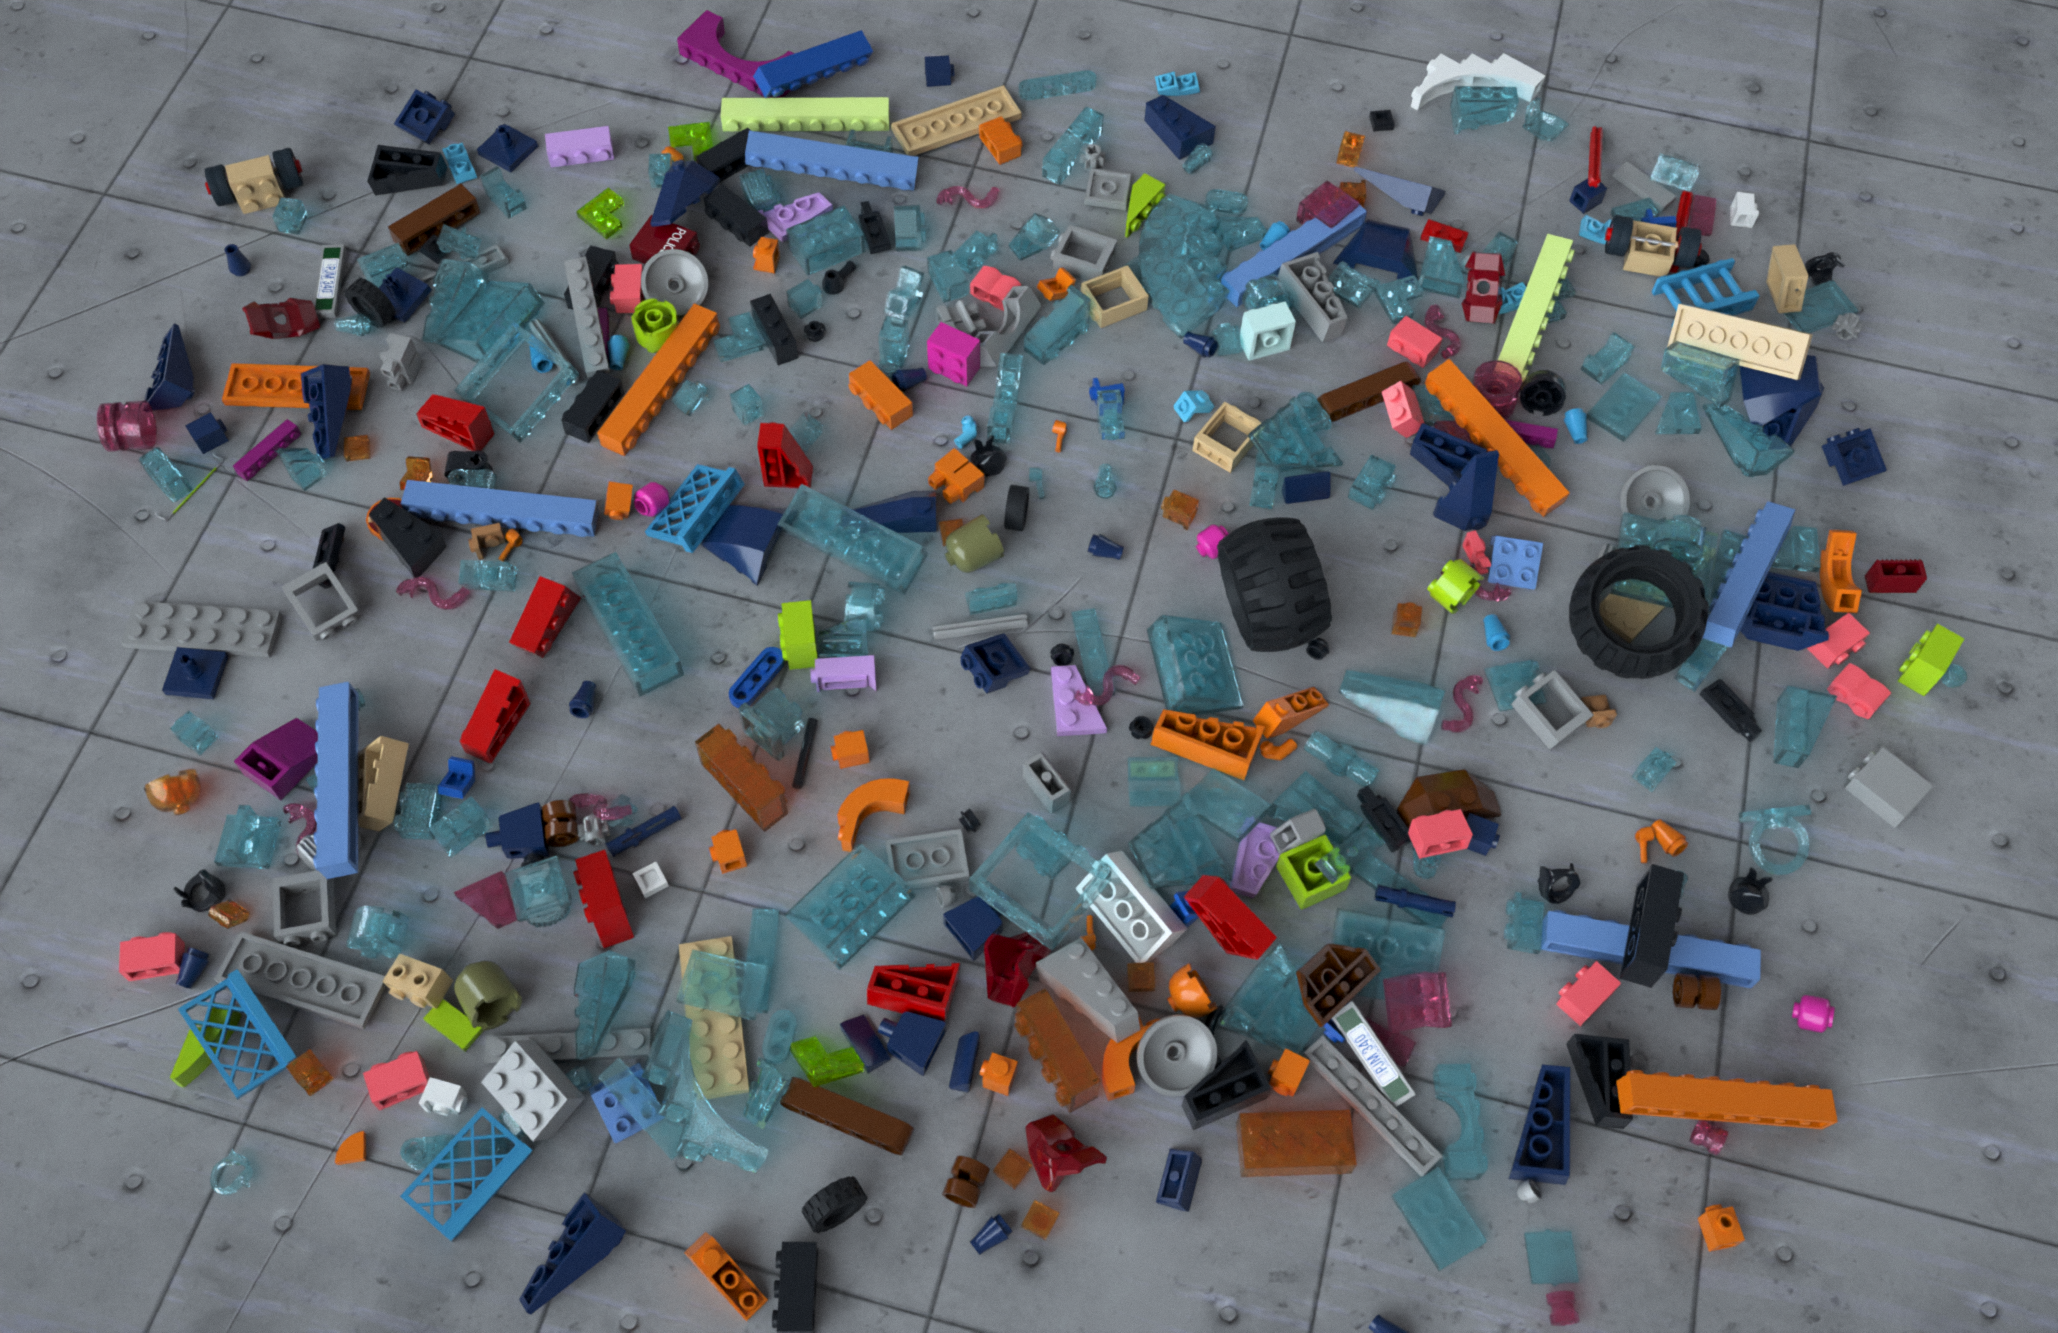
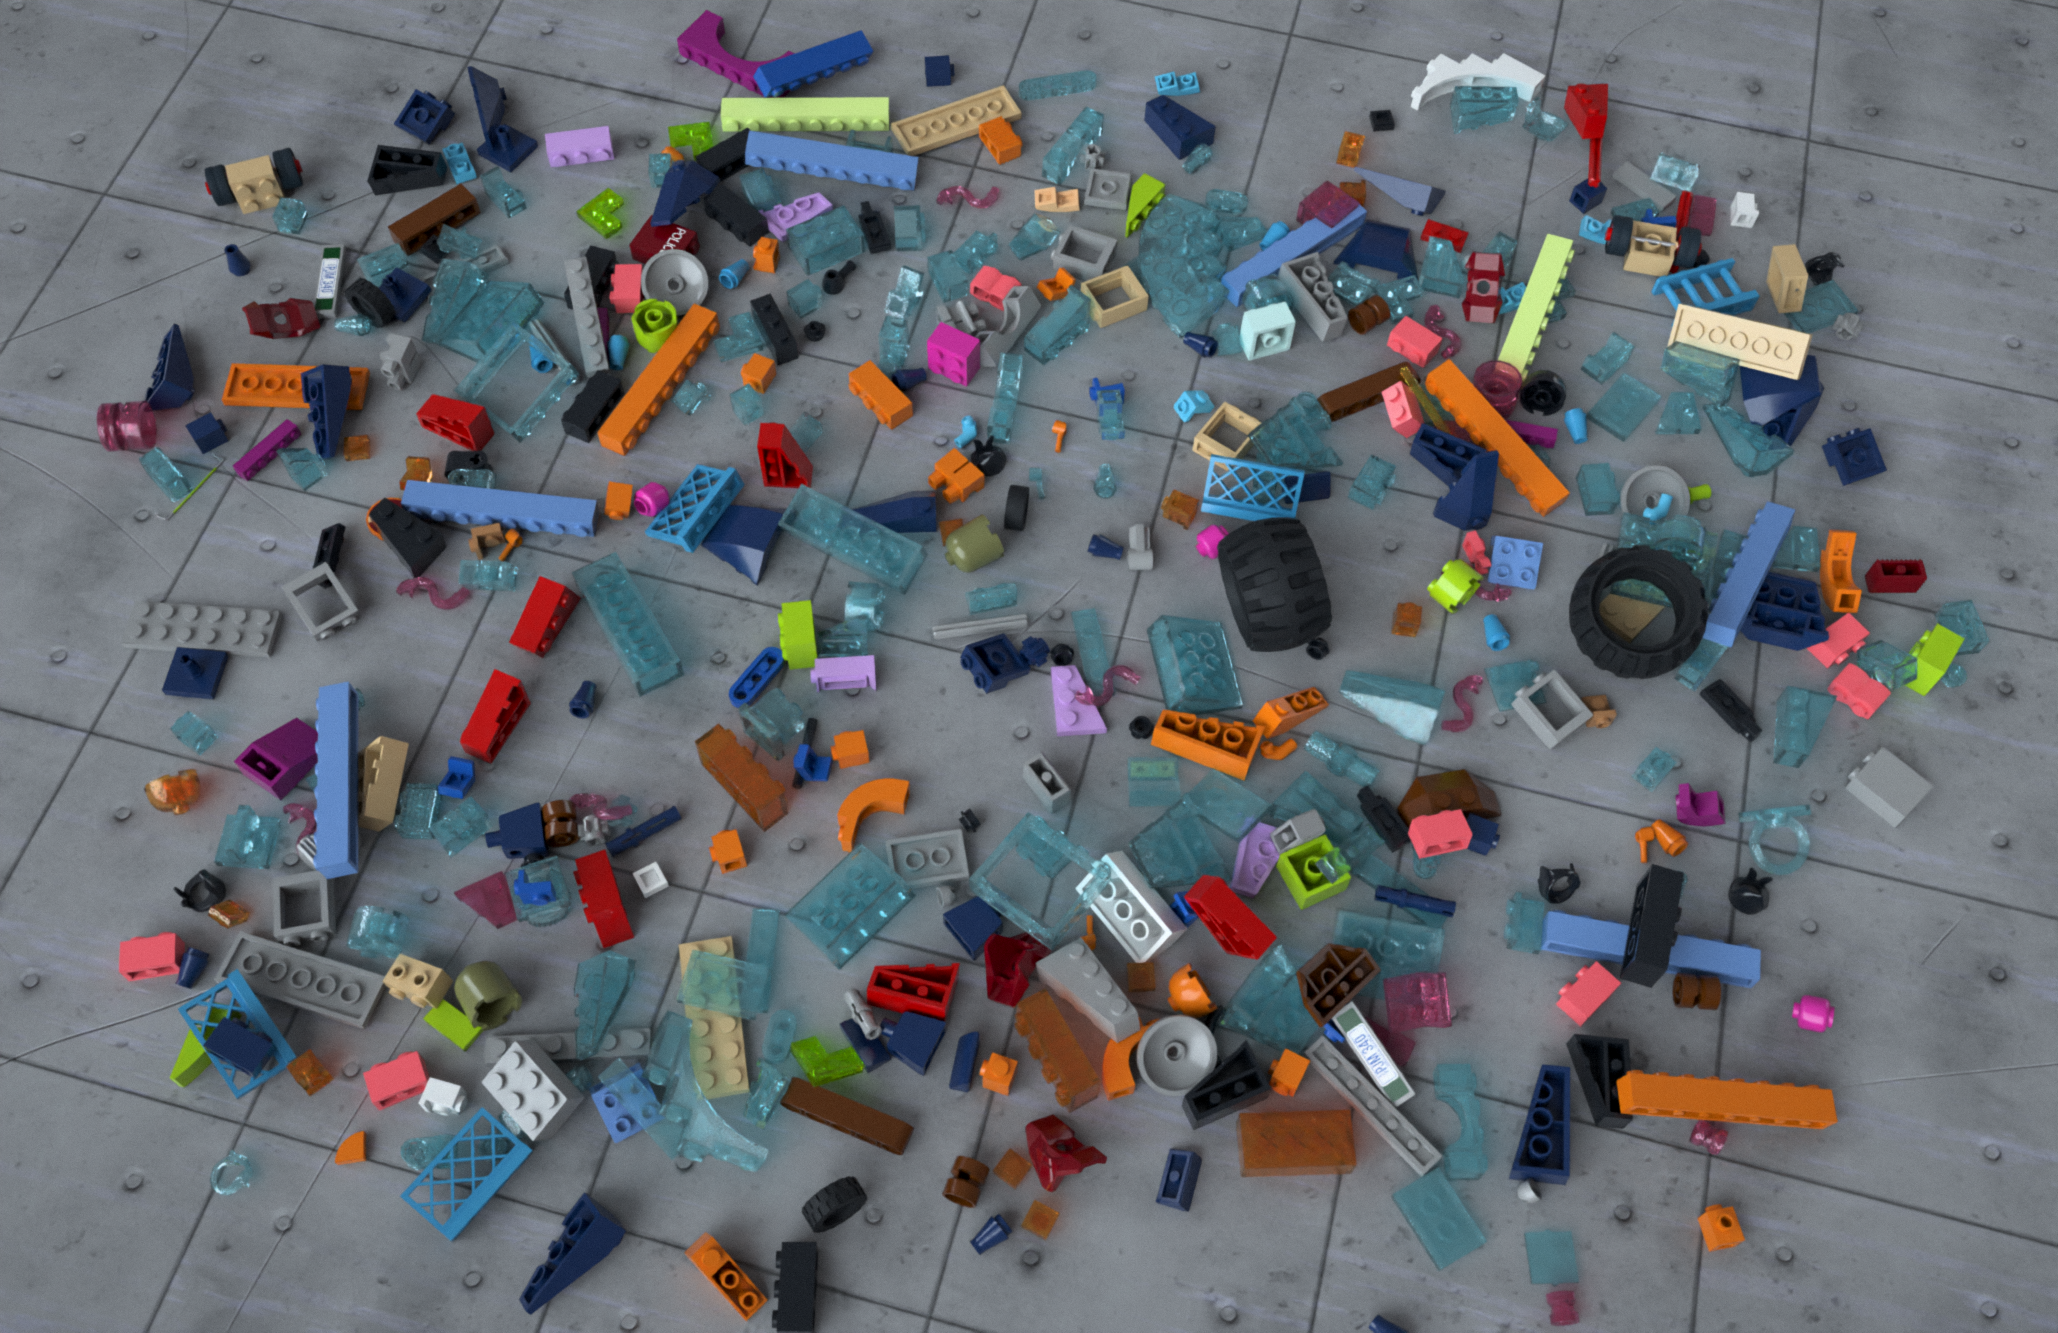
(240, 1047): none -> dark blue brick
(489, 101): none -> dark blue wedge
(534, 893): none -> blue bracket
(733, 274): none -> dark azure cone
(758, 372): none -> orange brick
(812, 766): none -> blue bracket
(862, 1014): none -> light grey pin
(1034, 651): none -> dark blue gear
(1053, 201): none -> light nougat slope
(1139, 552): none -> light grey piece
(1244, 508): none -> dark azure fence
(1368, 314): none -> reddish brown wheel
(1424, 400): none -> clear yellow bar
(1587, 109): none -> red wedge
(1597, 489): none -> clear light blue brick
(1661, 510): none -> medium azure arm
(1699, 492): none -> lime pin
(1699, 808): none -> magenta brick
(1887, 664): none -> clear light blue brick
(1964, 621): none -> clear light blue panel

